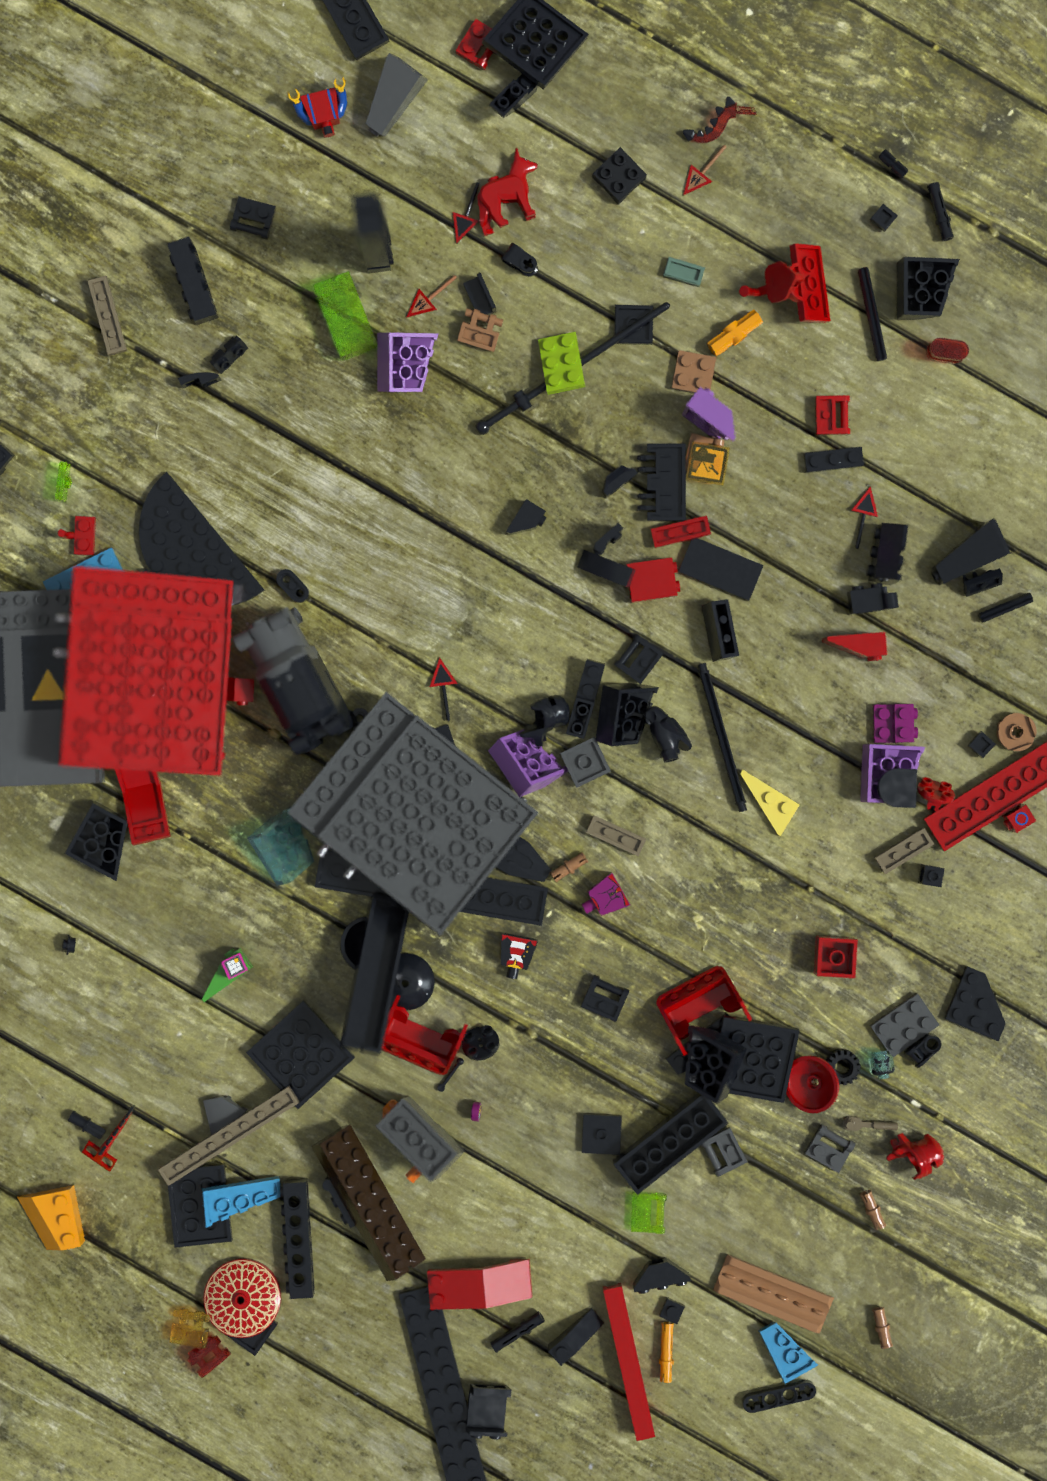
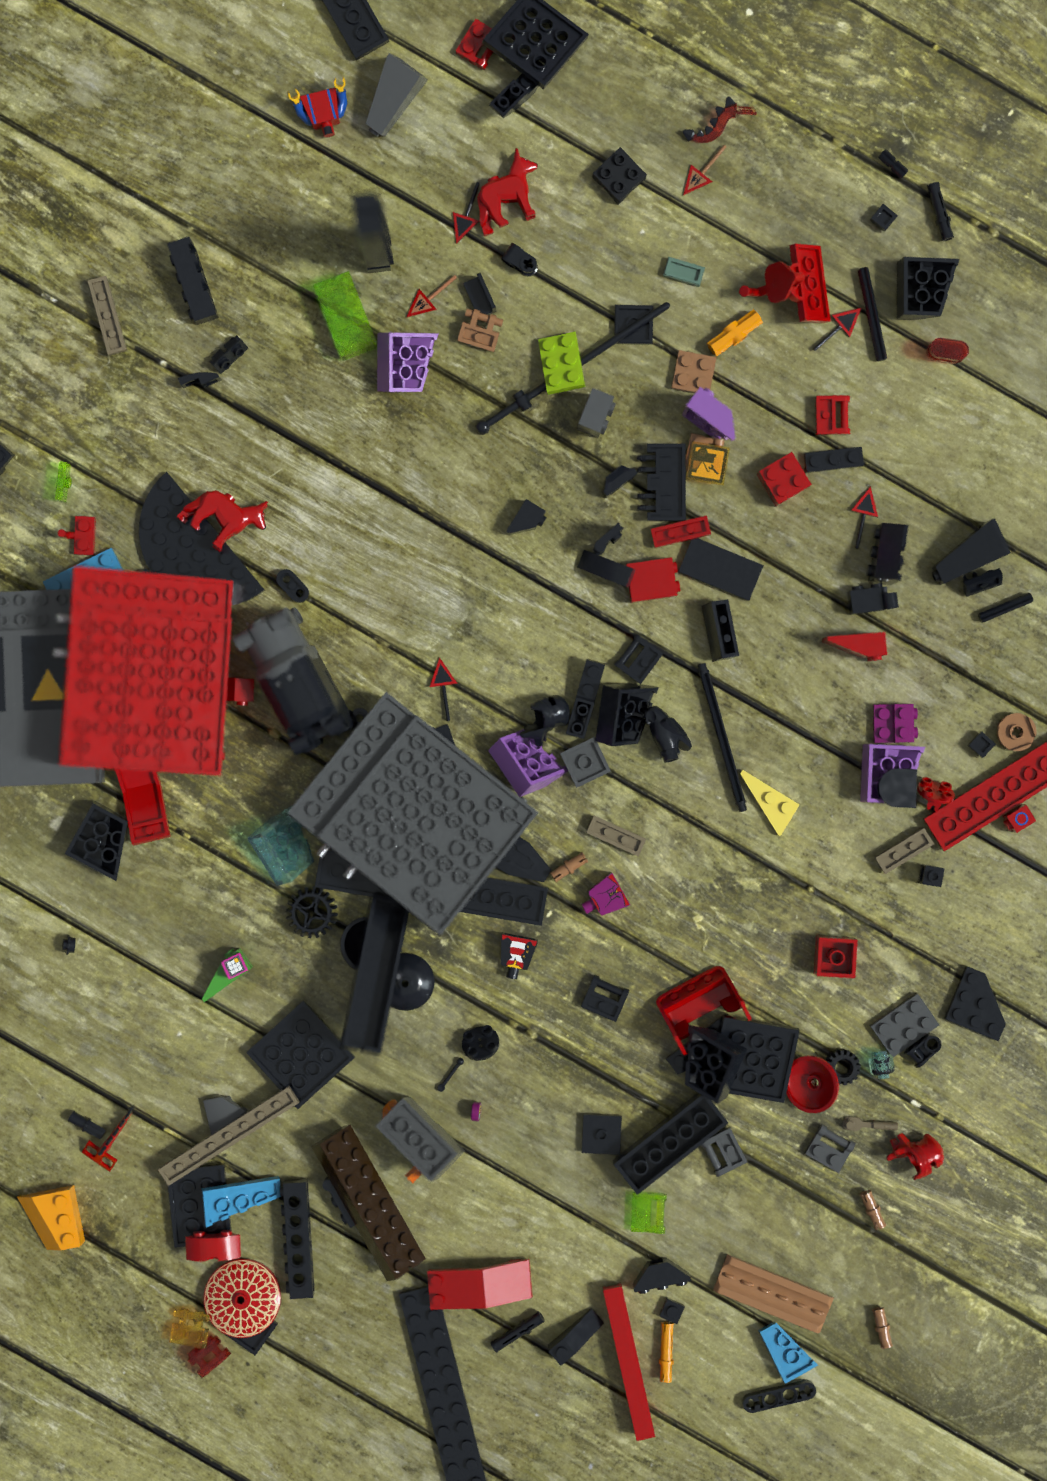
(218, 1246): none -> red brick
(227, 513): none -> red animal
(255, 212): black plate -> none
(303, 908): none -> black gear
(419, 1043): red windscreen -> none
(487, 1410): black panel -> none
(595, 413): none -> dark grey brick
(784, 479): none -> red brick
(846, 321): none -> piece

